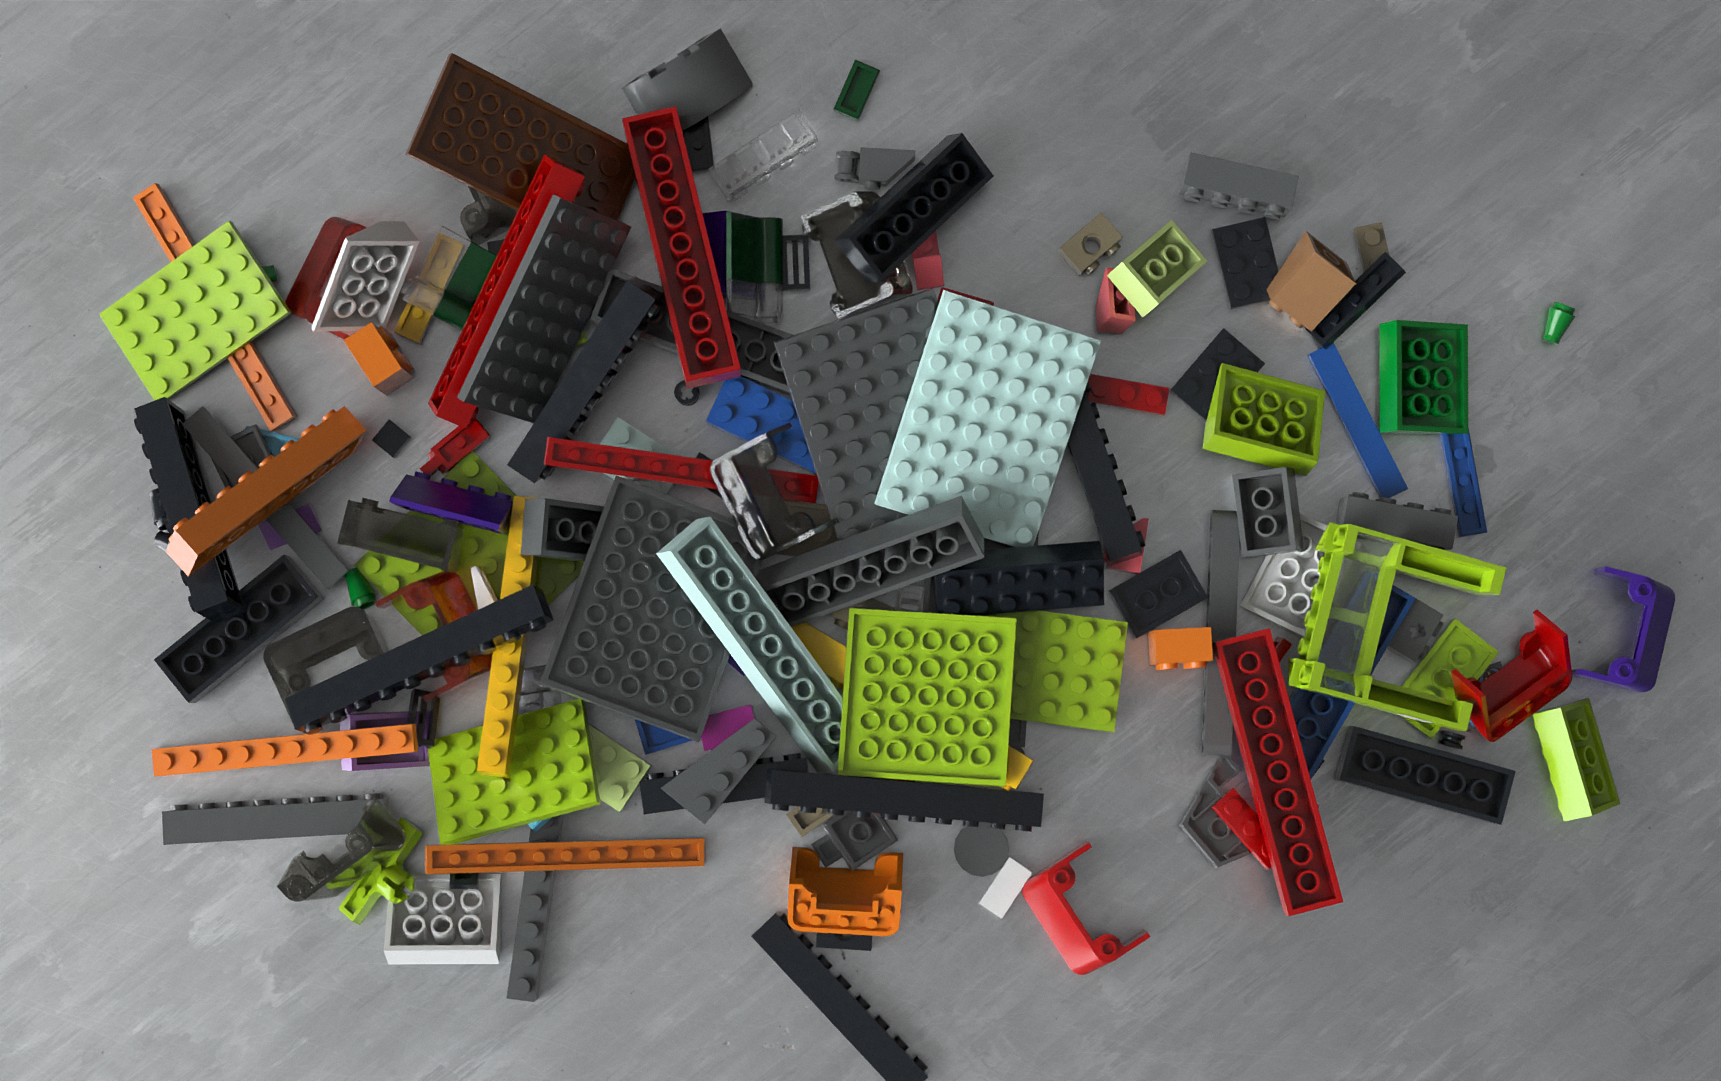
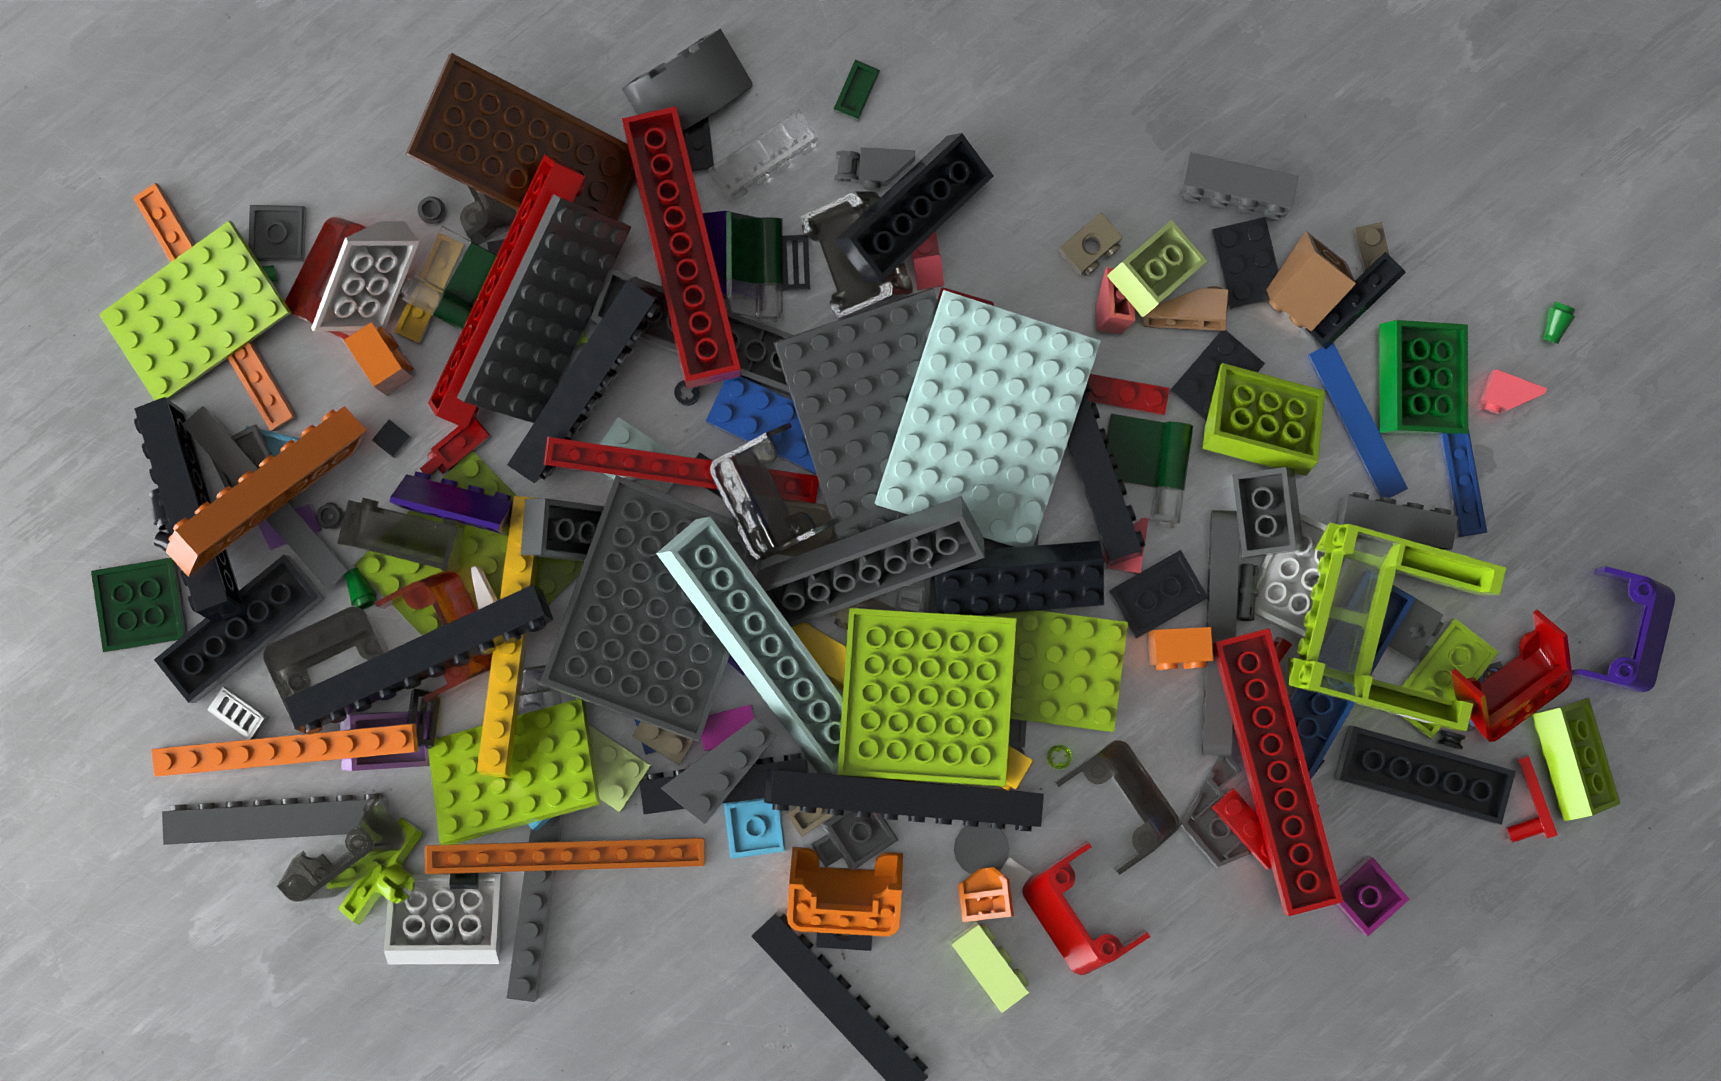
(138, 604): none -> dark green plate
(256, 725): none -> white slope
(277, 232): none -> dark grey tile
(335, 521): none -> dark grey plate
(431, 210): none -> dark grey plate
(665, 742): none -> dark tan plate
(753, 828): none -> medium azure tile
(985, 895): none -> orange slope
(990, 966): none -> yellowish green brick
(1058, 748): none -> clear neon green bush
(1122, 764): none -> clear smoke windscreen
(1152, 464): none -> dark green door
(1195, 310): none -> medium nougat slope
(1247, 592): none -> dark grey pin
(1369, 895): none -> magenta brick
(1507, 392): none -> coral slope
(1543, 822): none -> red piece

